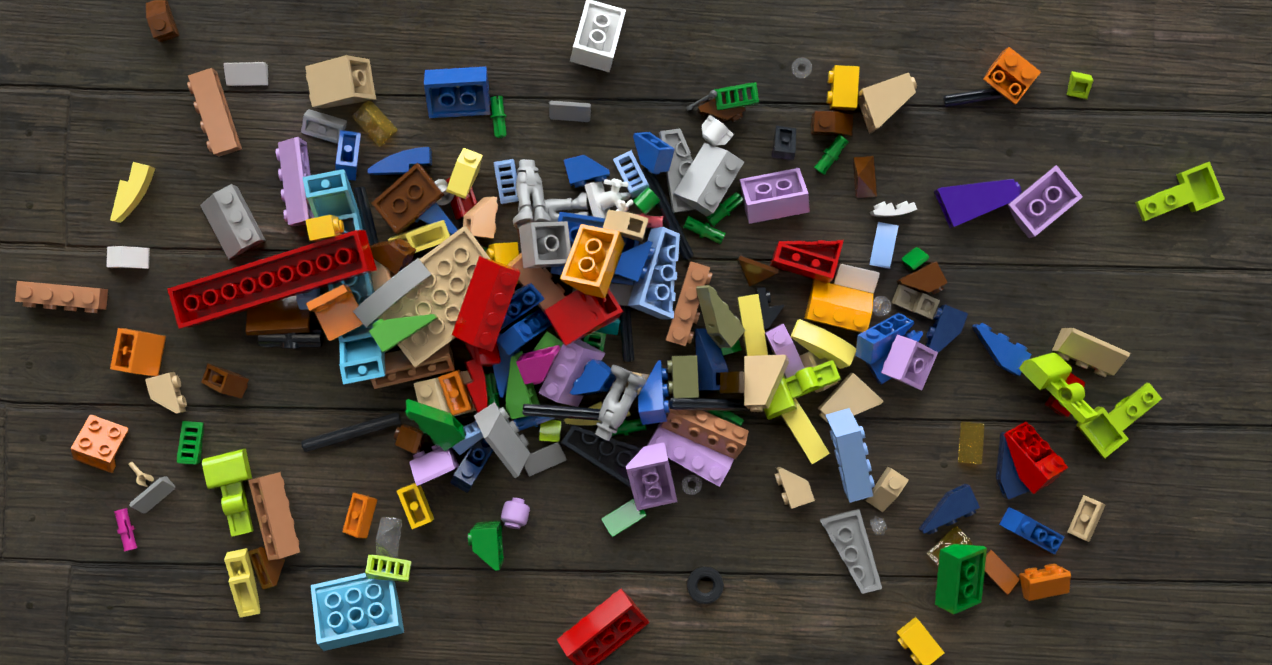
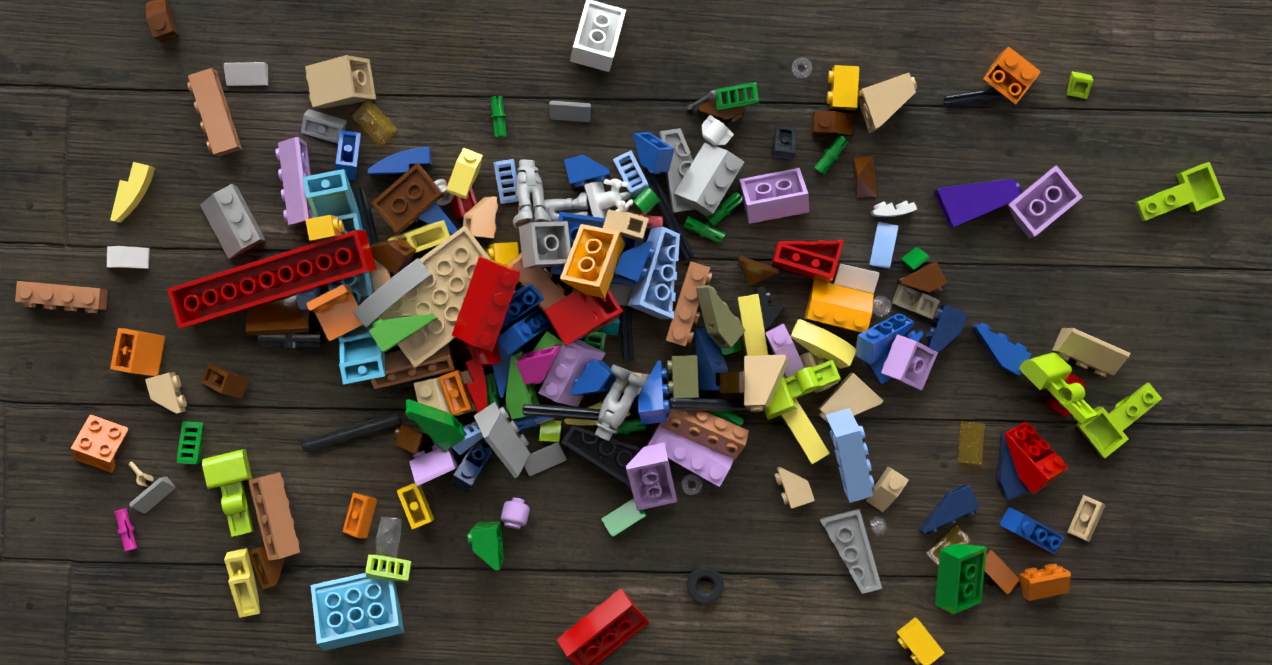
(457, 92): blue slope -> none

